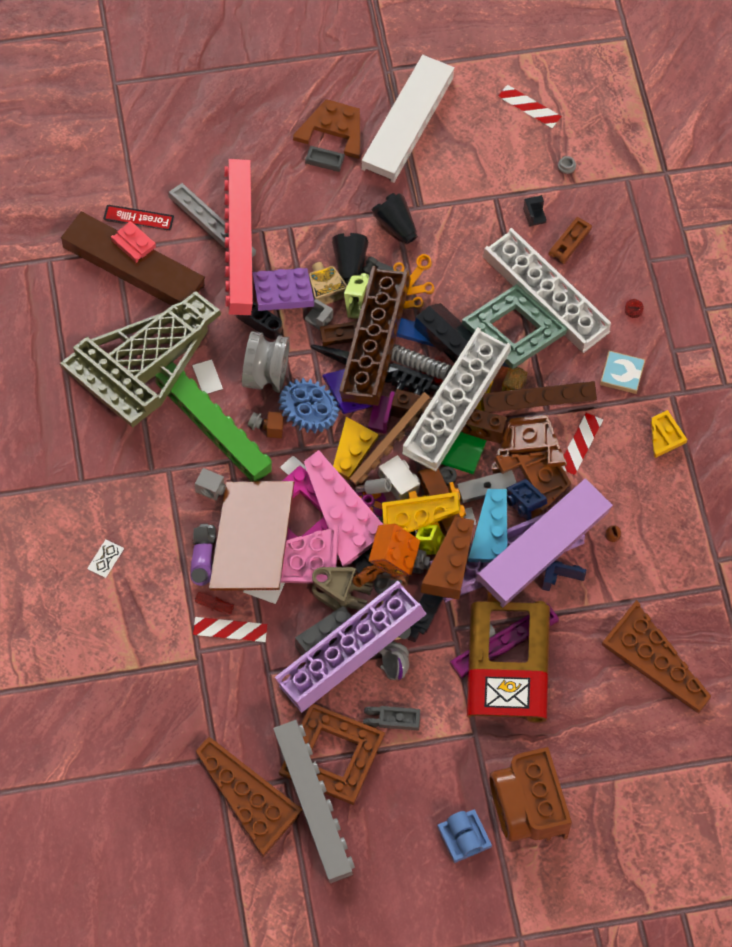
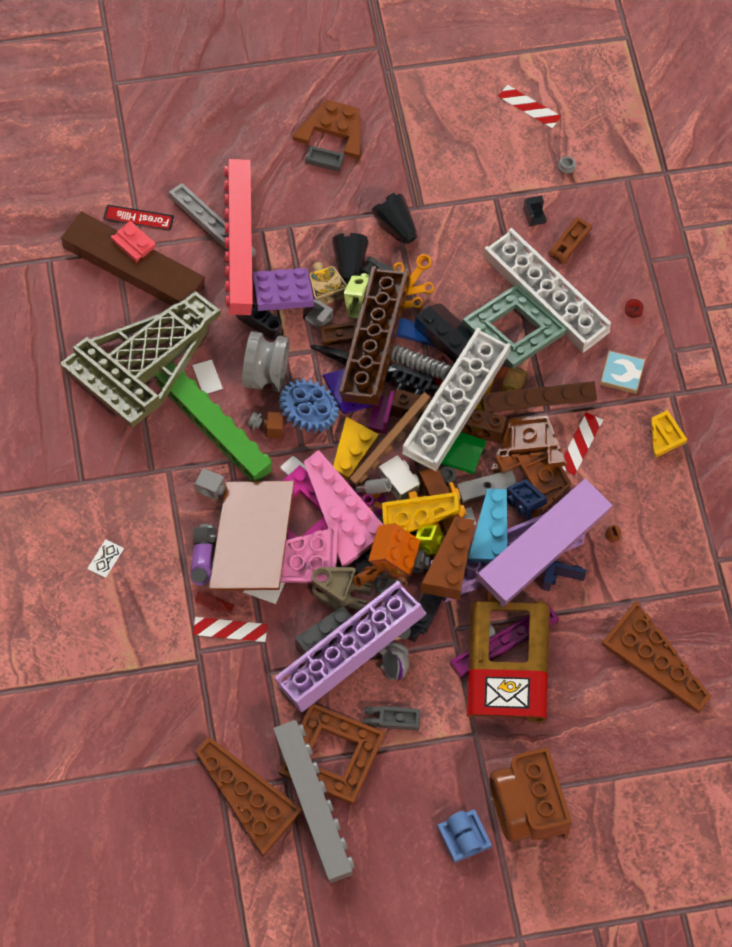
(408, 118): white tile -> none

